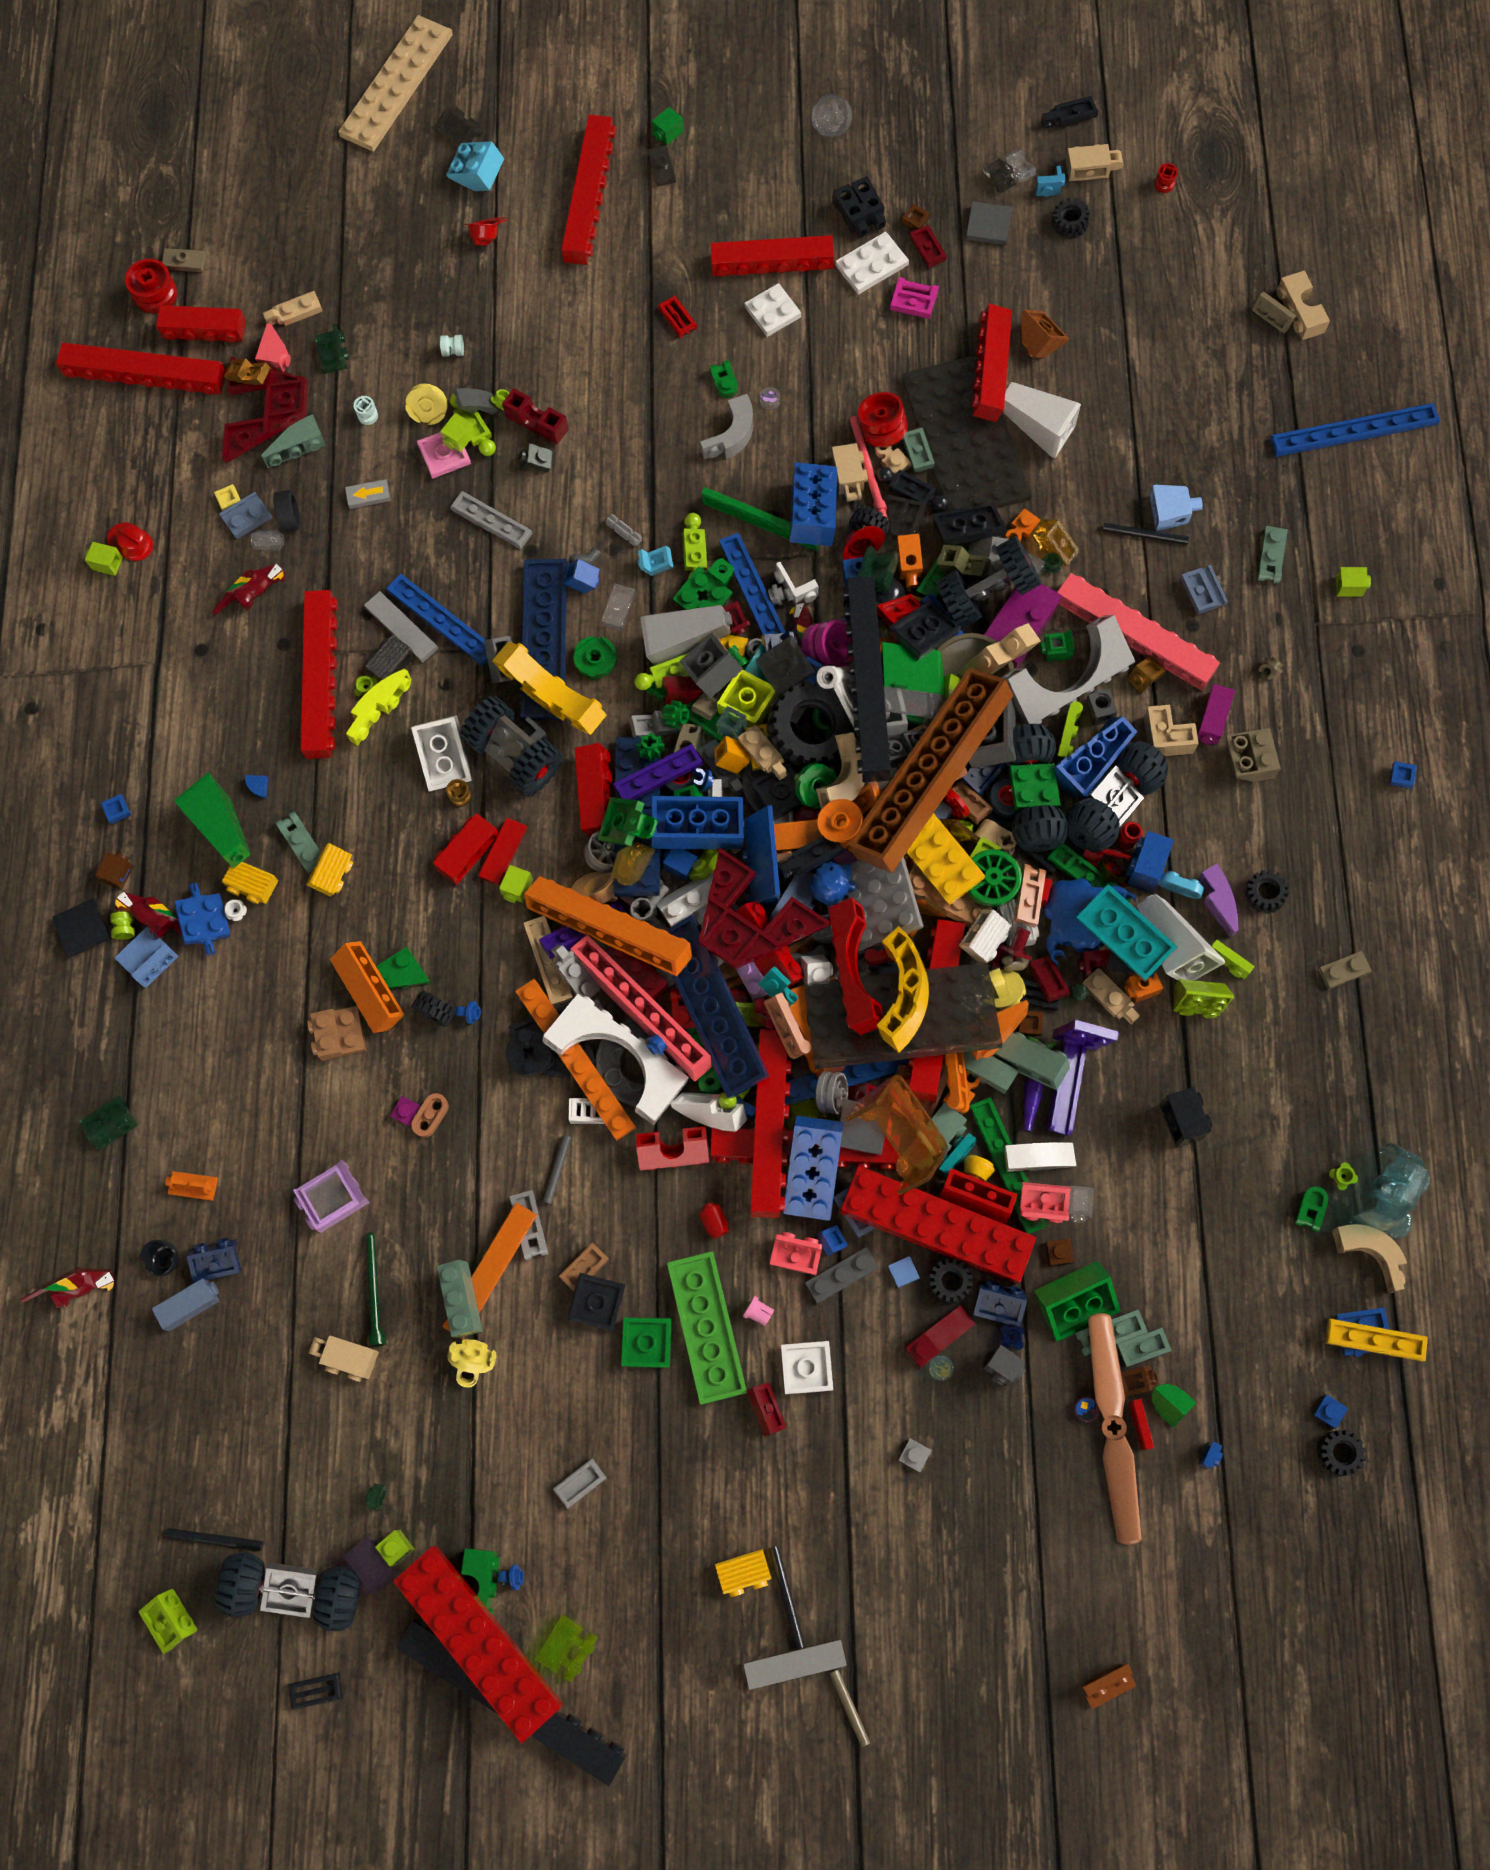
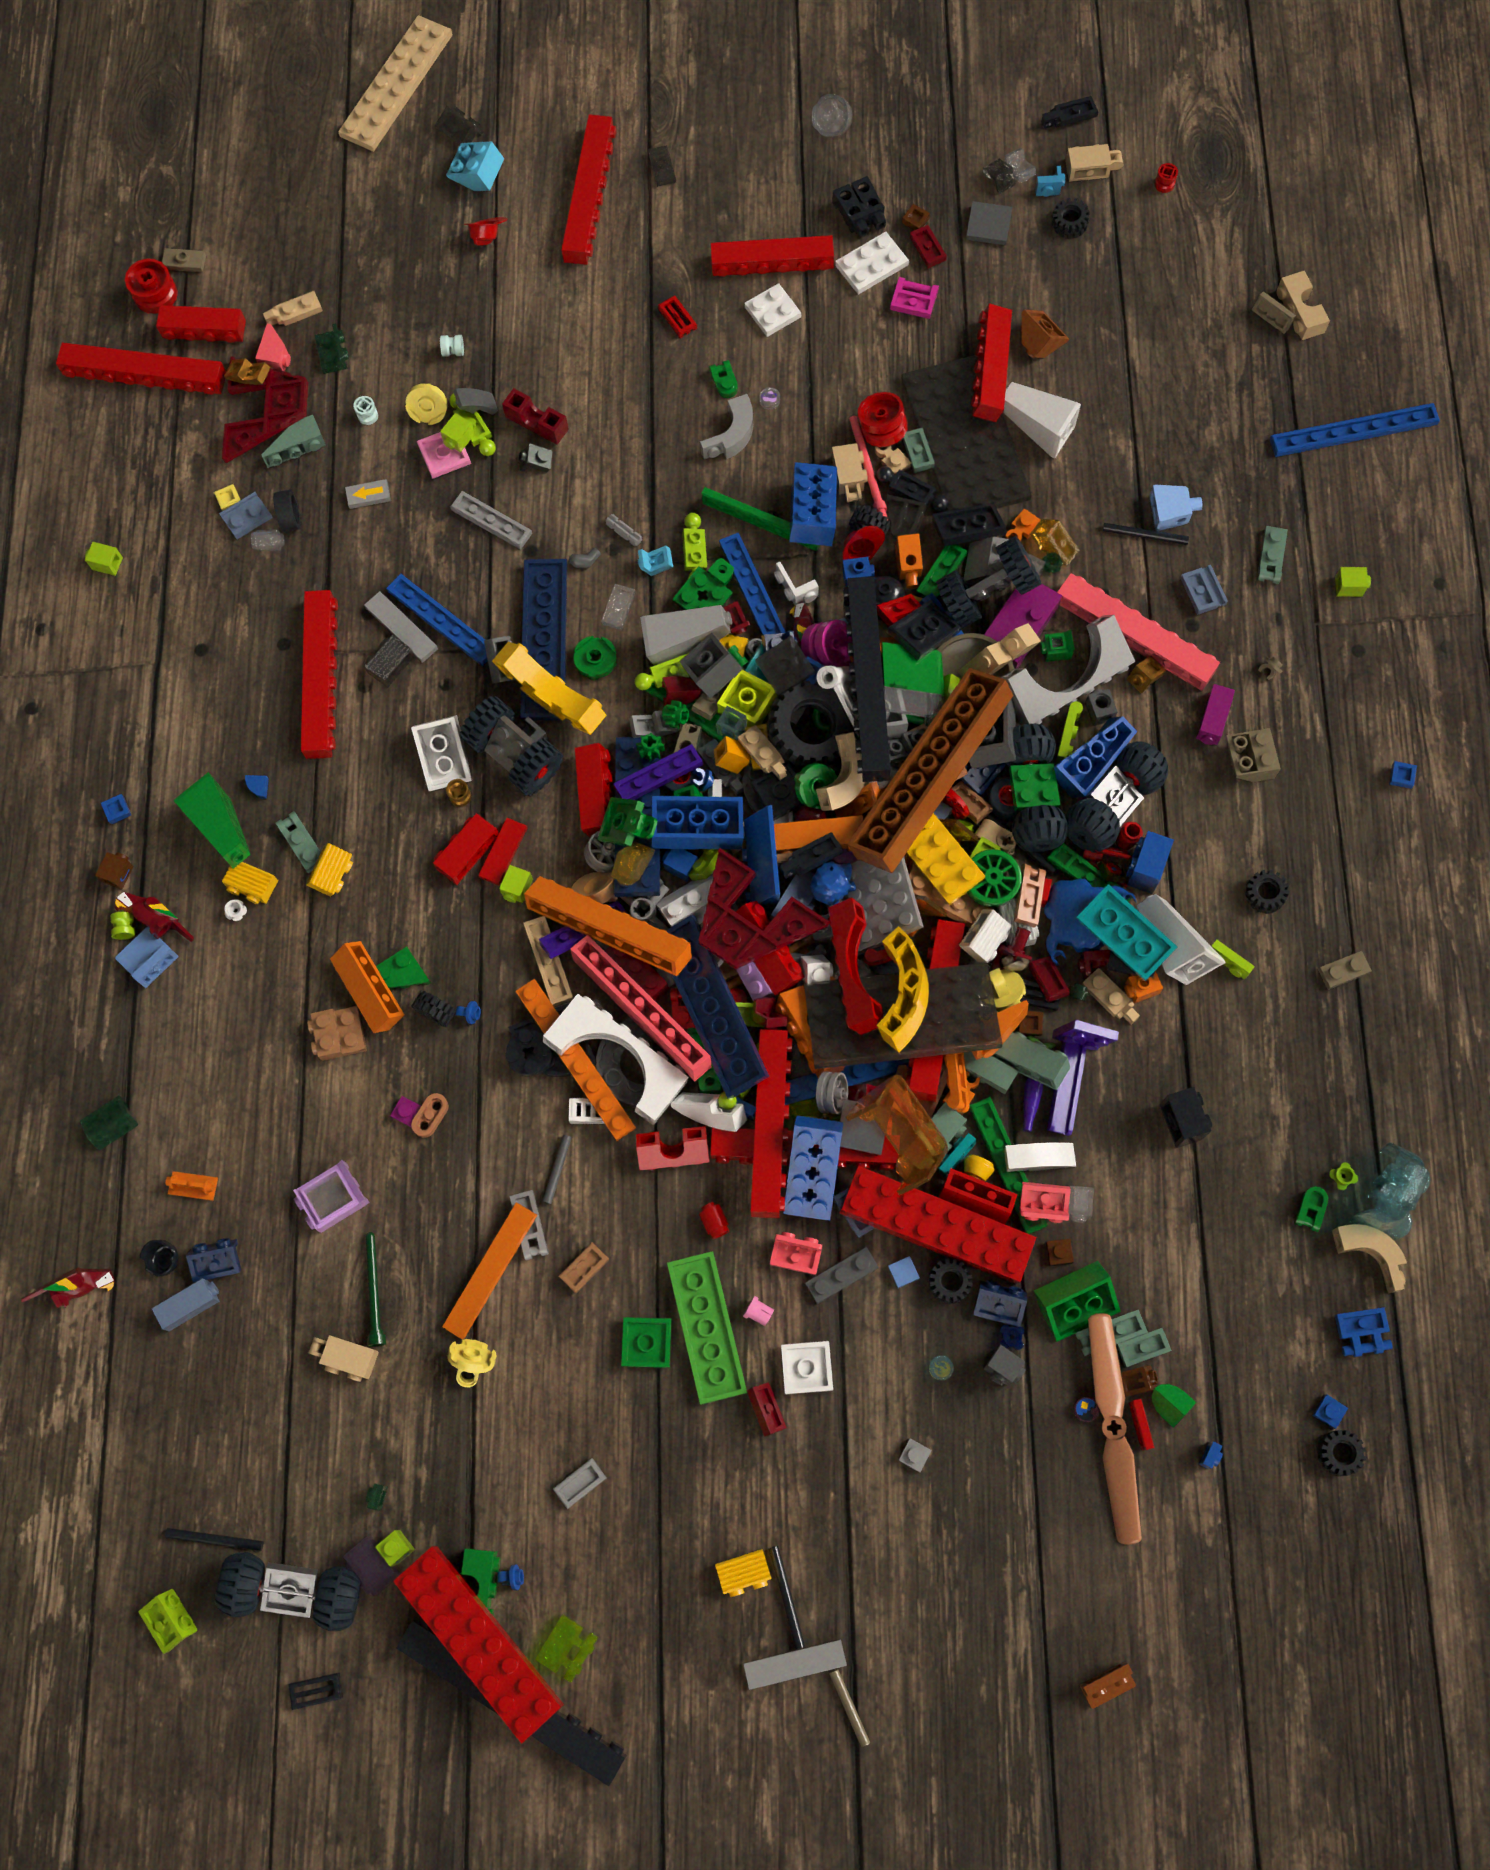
(81, 927): black slope -> none
(130, 541): red piece -> none
(202, 919): blue plate -> none
(250, 586): dark red animal -> none
(363, 681): lime plate -> none
(381, 697): neon yellow slope -> none
(459, 1299): sand green brick -> none
(499, 398): lime plate -> none
(574, 972): light grey hinge -> none
(581, 576): brick -> none
(596, 1301): black tile -> none
(656, 1044): blue plate -> none
(667, 126): green brick -> none
(775, 983): teal plate -> none
(776, 595): light grey plate -> none
(787, 1026): nougat plate -> none
(832, 1240): blue plate -> none
(833, 814): orange dish -> none
(880, 566): clear green bracket -> none
(939, 1337): dark red slope -> none
(967, 565): olive brick -> none
(1167, 737): tan panel -> none
(1187, 887): medium azure plate -> none
(1201, 998): lime slope -> none
(1220, 899): medium lavender slope -> none
(1376, 1340): yellow tile -> none

